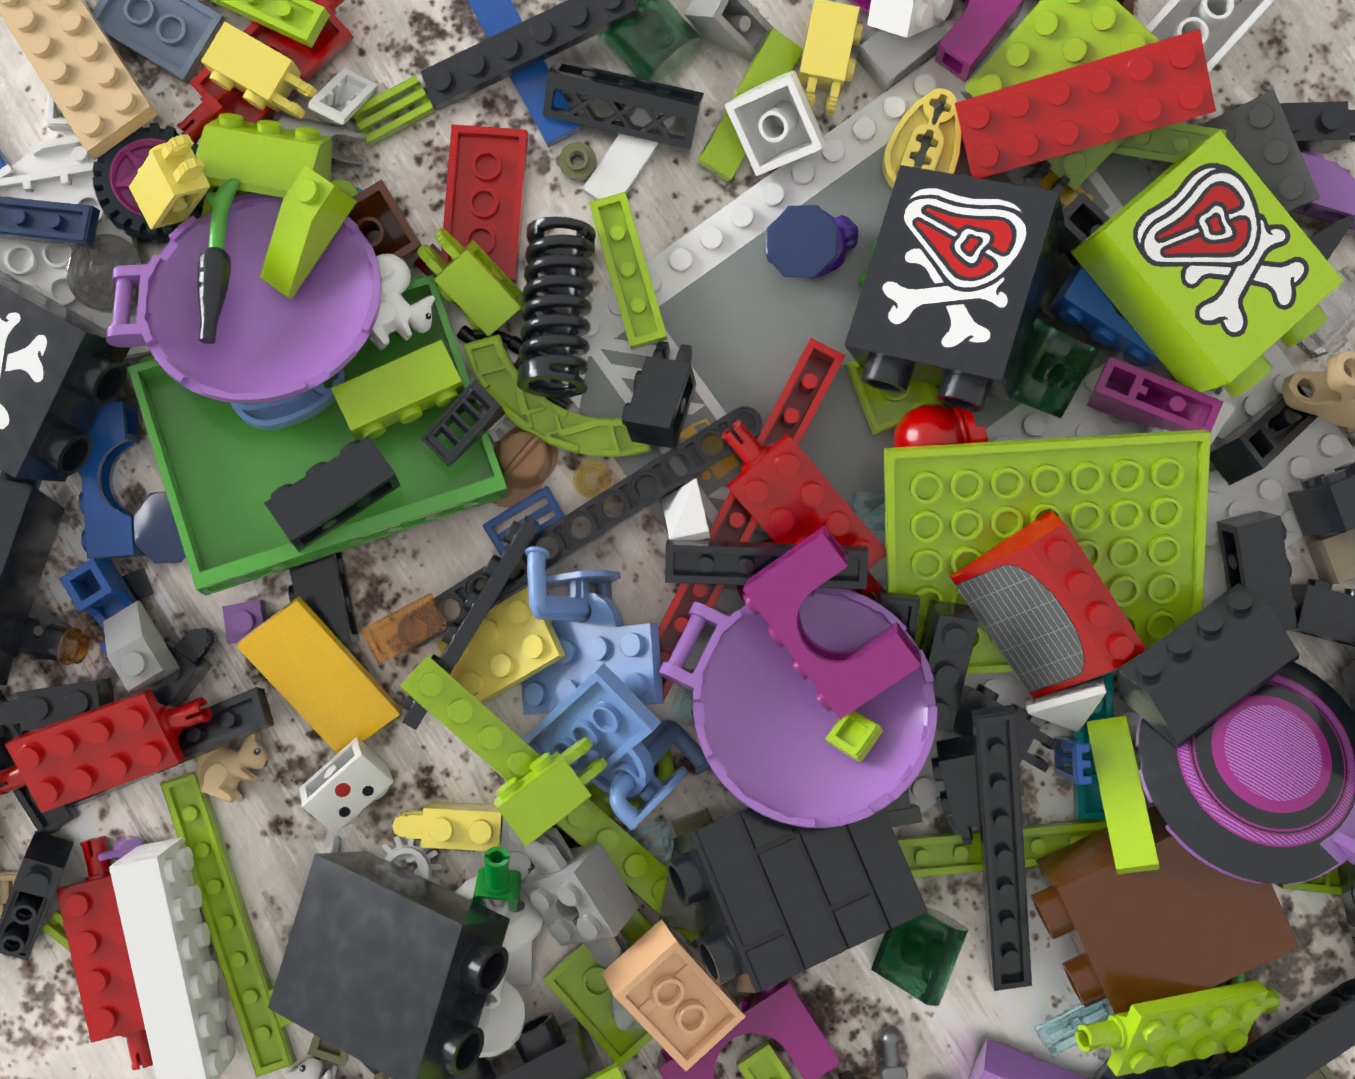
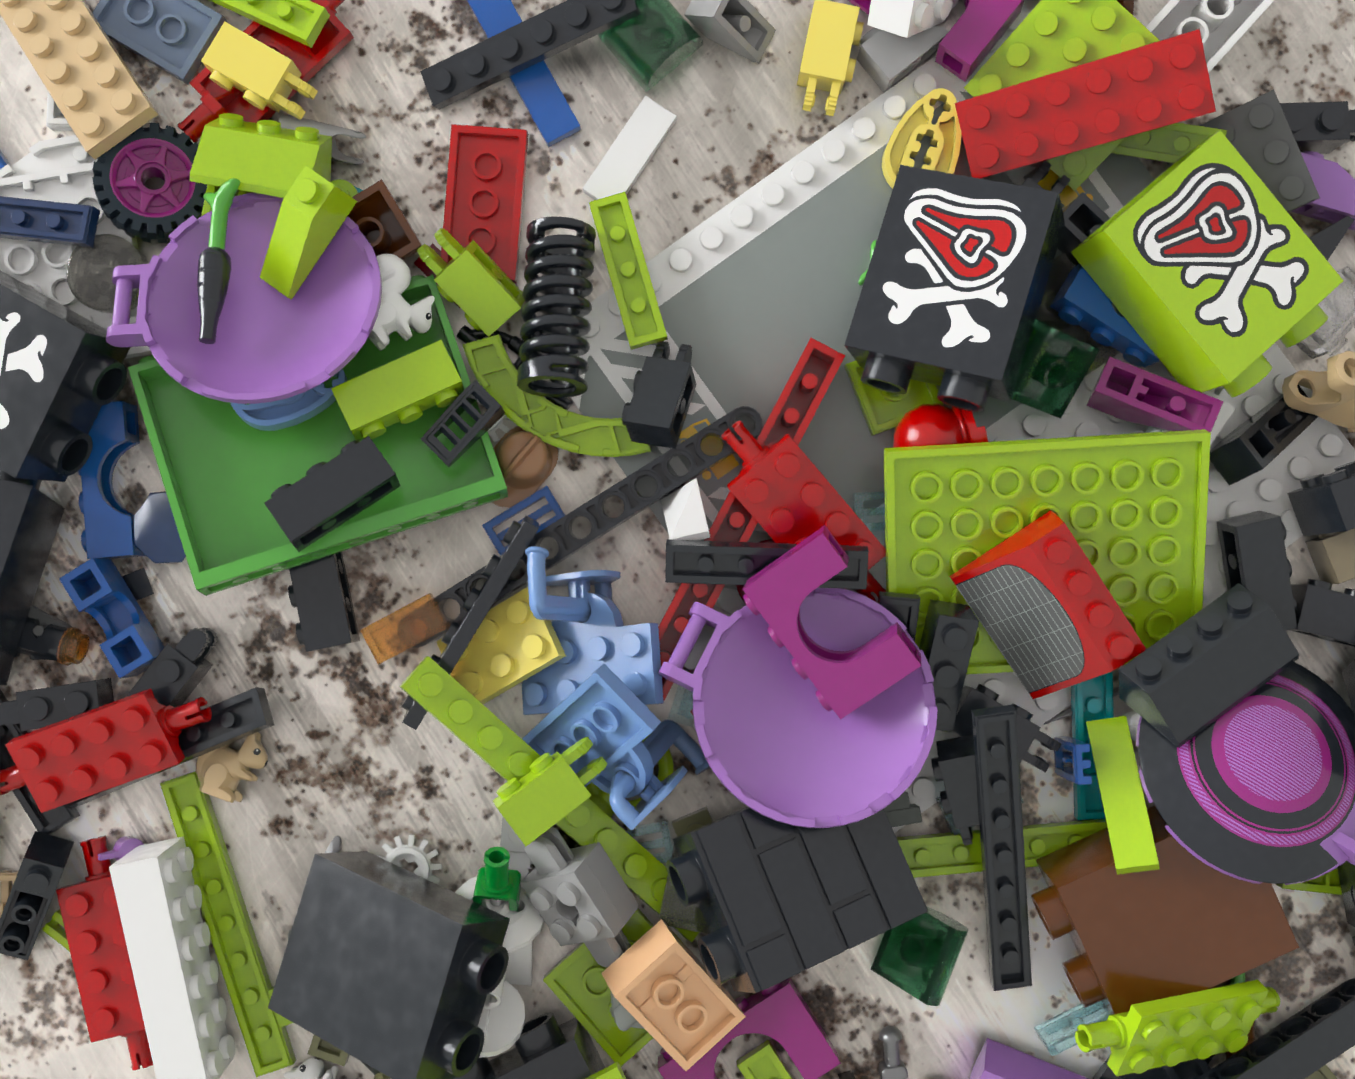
(137, 648): light grey slope -> none
(170, 183): light yellow hinge -> none
(242, 619): medium lavender plate -> none
(318, 675): yellow tile -> none
(341, 97): white slope -> none
(346, 786): white brick -> none
(386, 98): lime tile -> none
(452, 826): light yellow hinge -> none
(580, 172): olive plate -> none
(587, 467): clear yellow plate -> none
(626, 90): black fence -> none
(724, 149): lime tile -> none
(775, 123): white brick -> none
(809, 241): dark blue piece -> none
(854, 735): lime tile -> none
(1070, 705): white slope -> none

